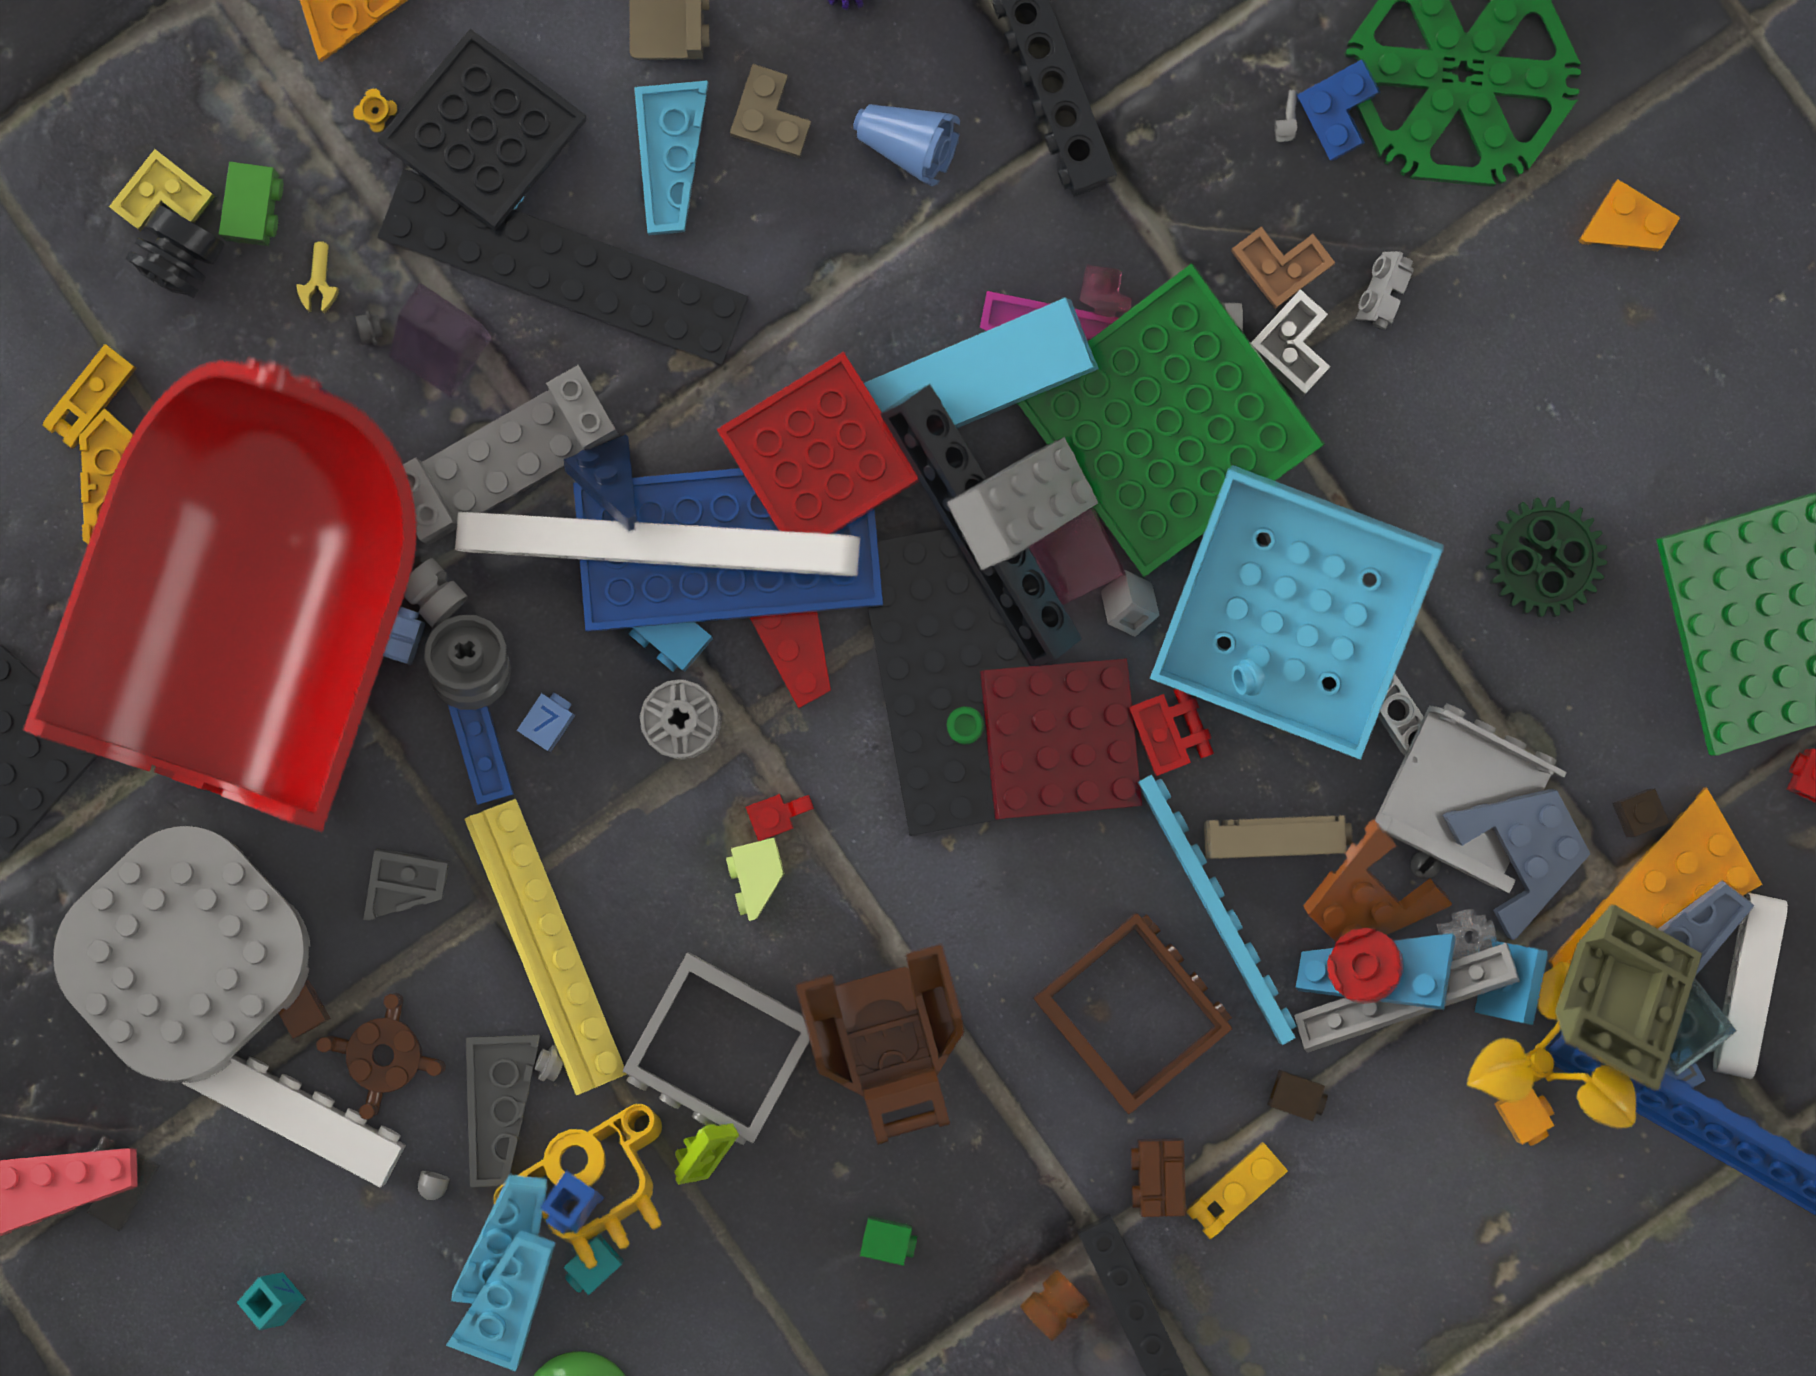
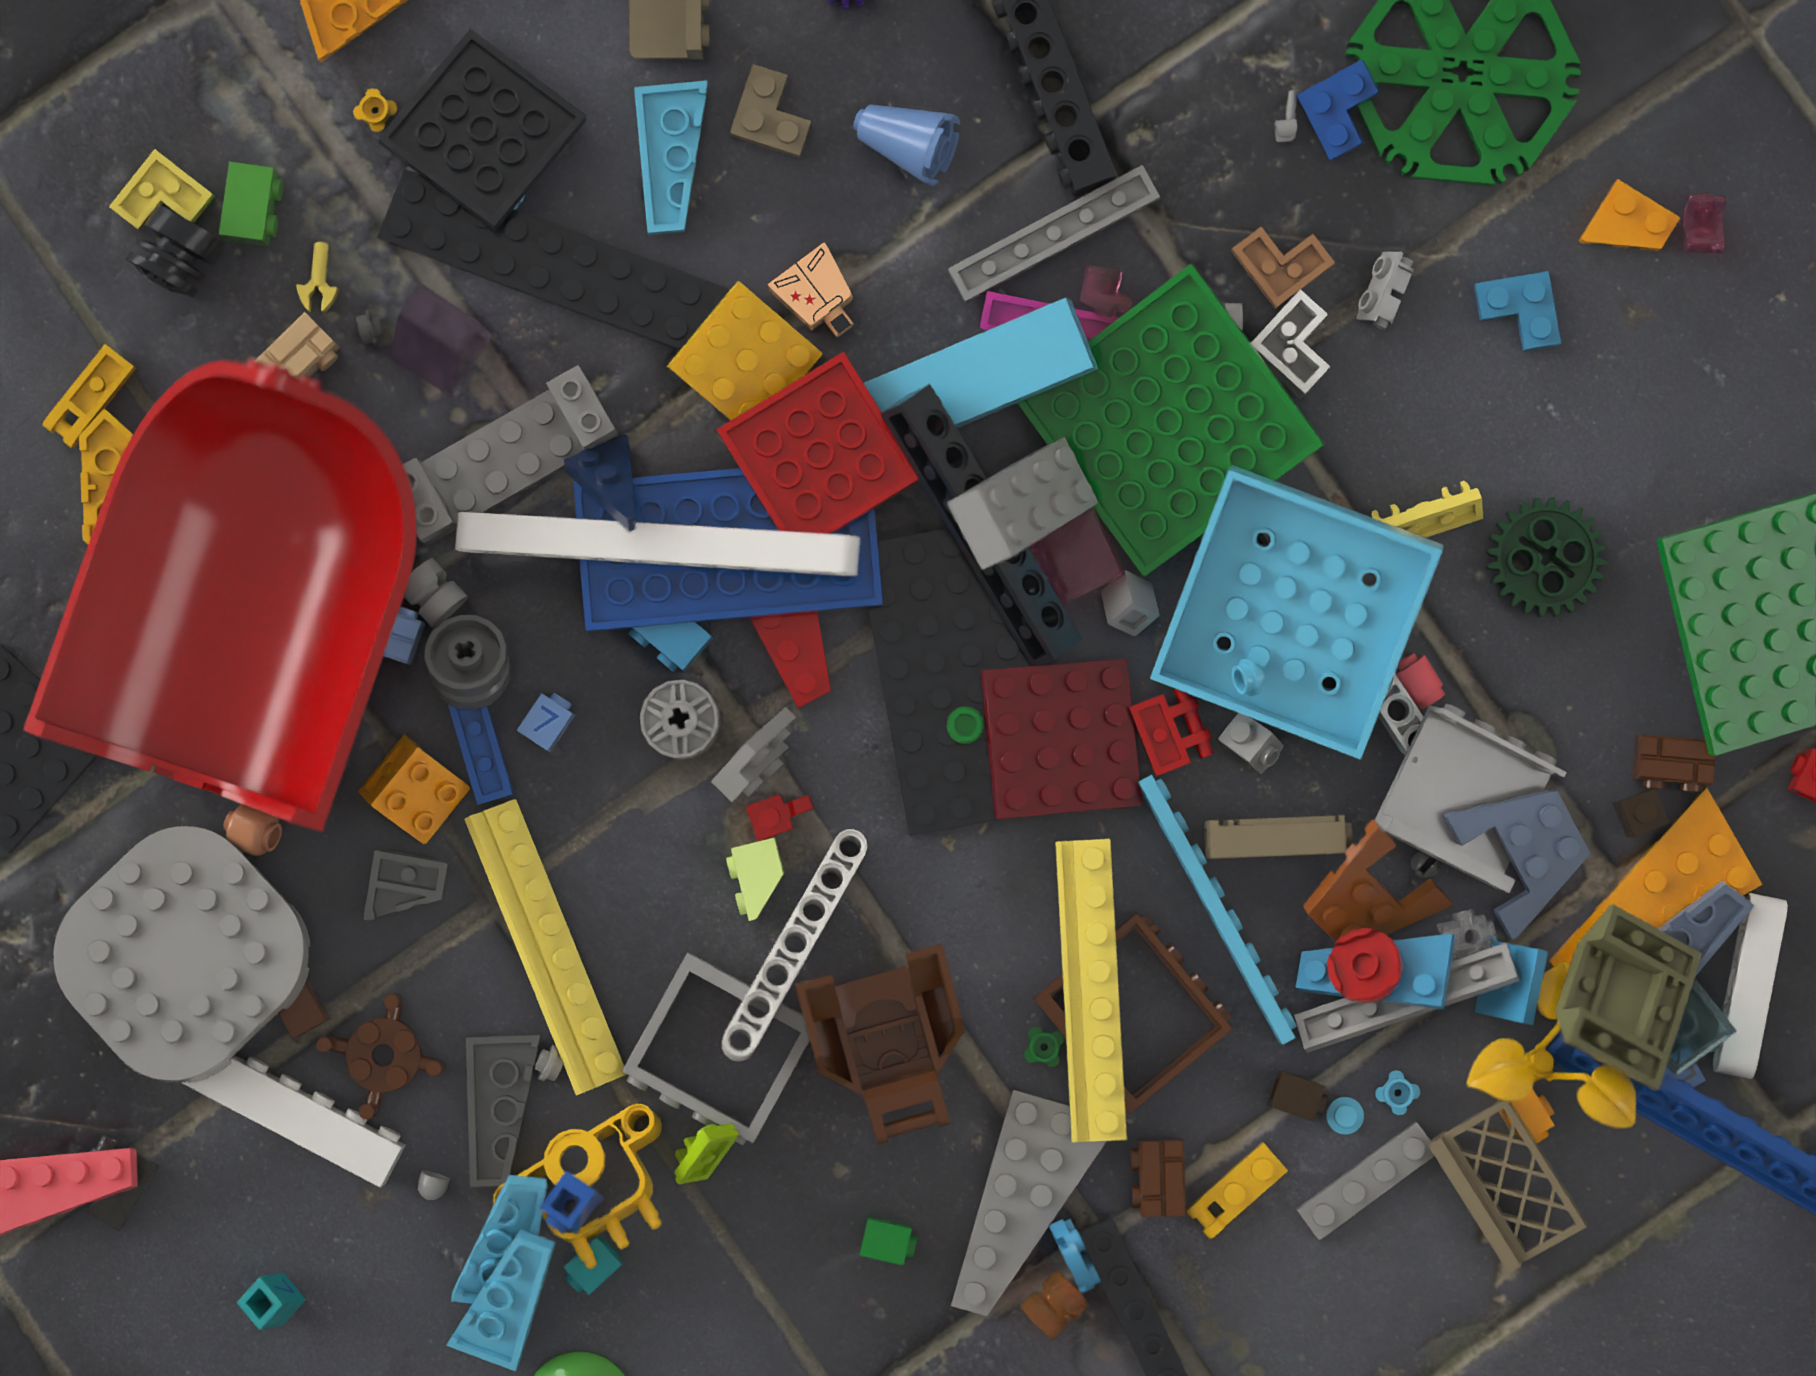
(252, 830): none -> nougat head
(302, 348): none -> tan brick
(413, 790): none -> light orange bracket
(743, 354): none -> yellow plate
(755, 758): none -> light grey plate
(800, 927): none -> white beam
(815, 291): none -> light nougat torso
(1024, 1191): none -> light grey wing
(1047, 1056): none -> green plate
(1053, 233): none -> light grey plate
(1078, 1263): none -> dark azure plate
(1091, 990): none -> light yellow plate
(1252, 742): none -> light grey bracket
(1344, 1115): none -> medium azure plate
(1366, 1181): none -> light grey plate
(1397, 1103): none -> medium azure plate
(1419, 680): none -> coral brick
(1438, 515): none -> light yellow plate
(1479, 1199): none -> dark tan fence
(1529, 300): none -> dark azure plate
(1672, 761): none -> reddish brown brick
(1704, 224): none -> clear pink bracket

